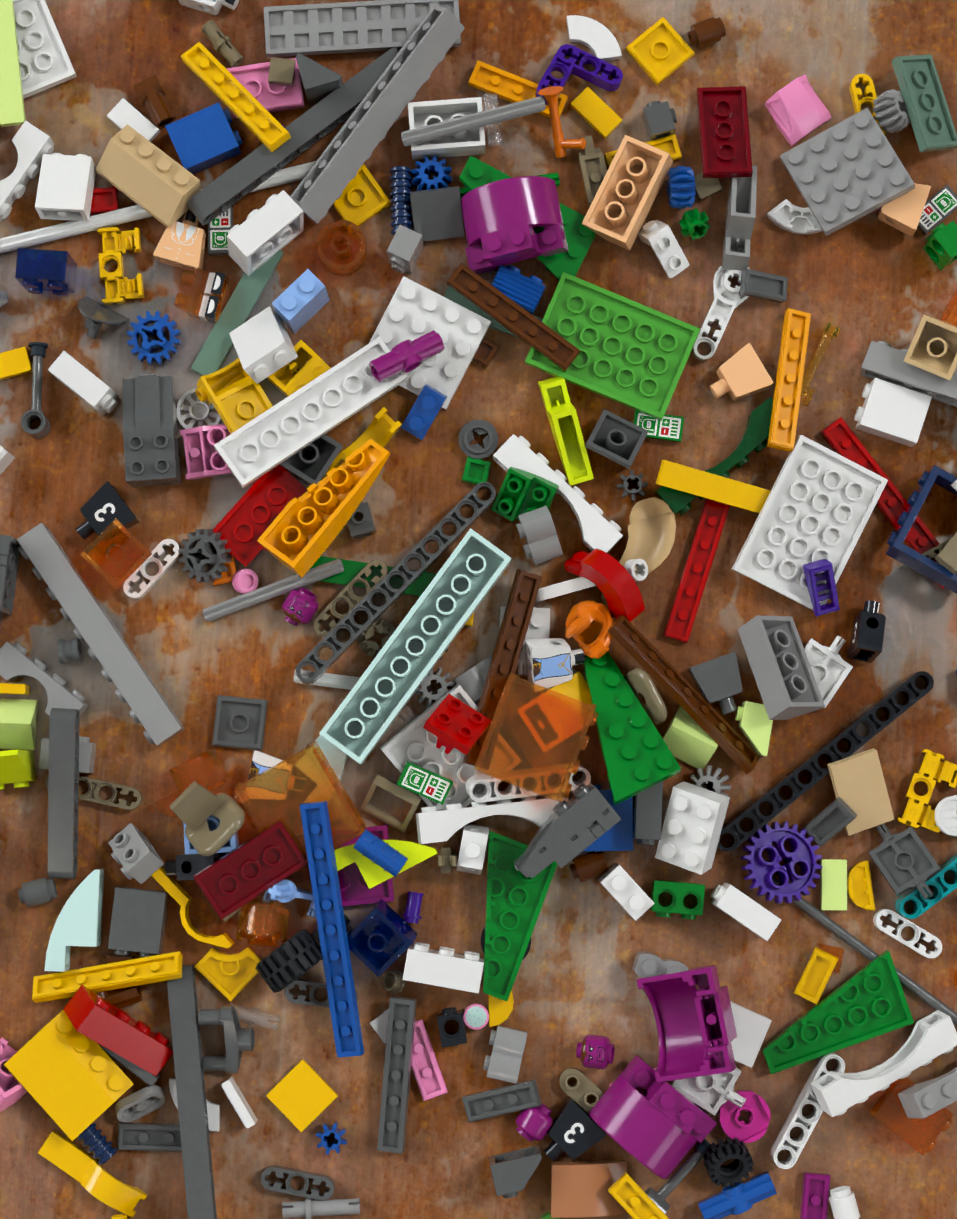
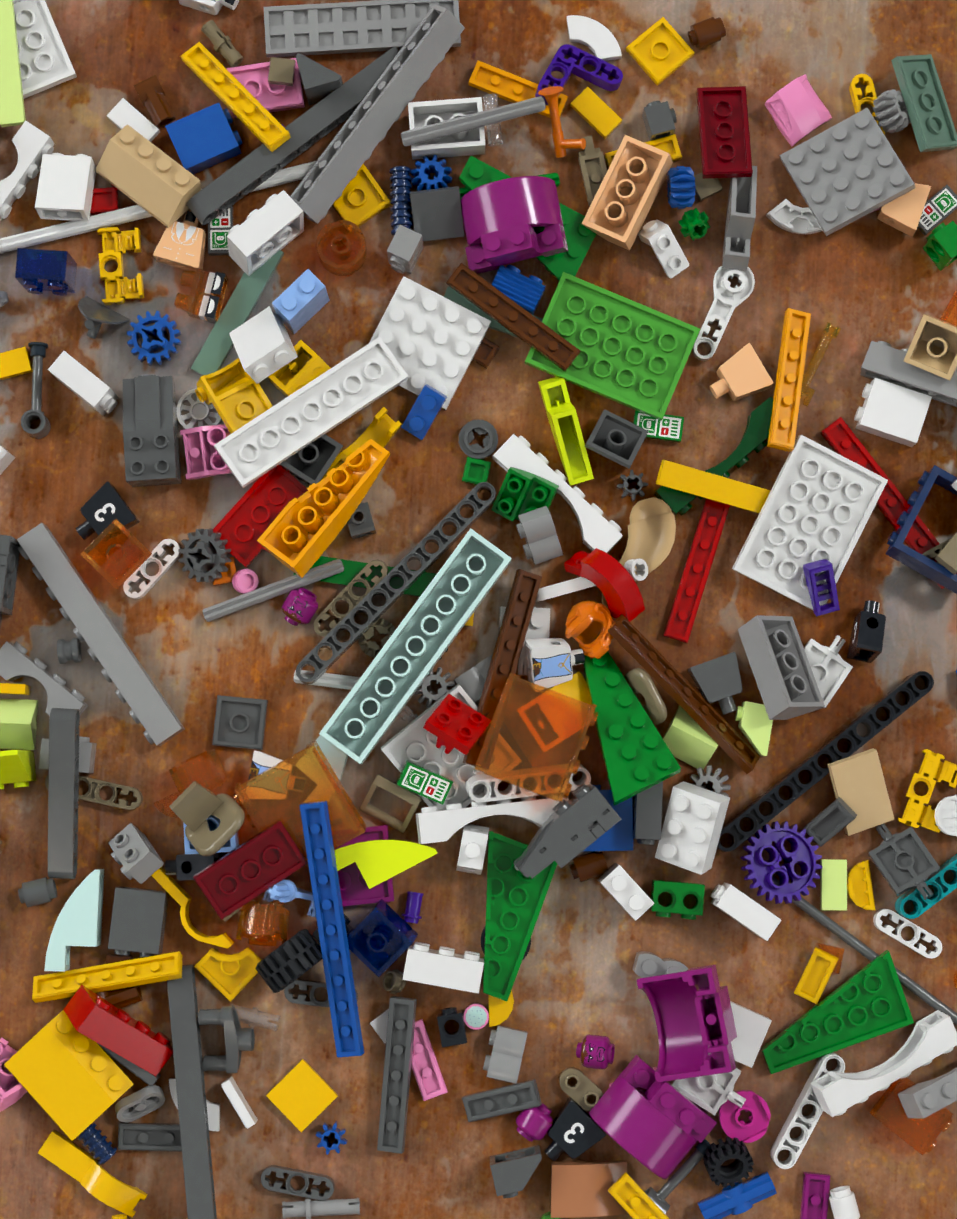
(380, 853): blue axle -> none
(406, 356): magenta piece -> none
(447, 860): dark tan plate -> none
(763, 285): dark grey tile -> none

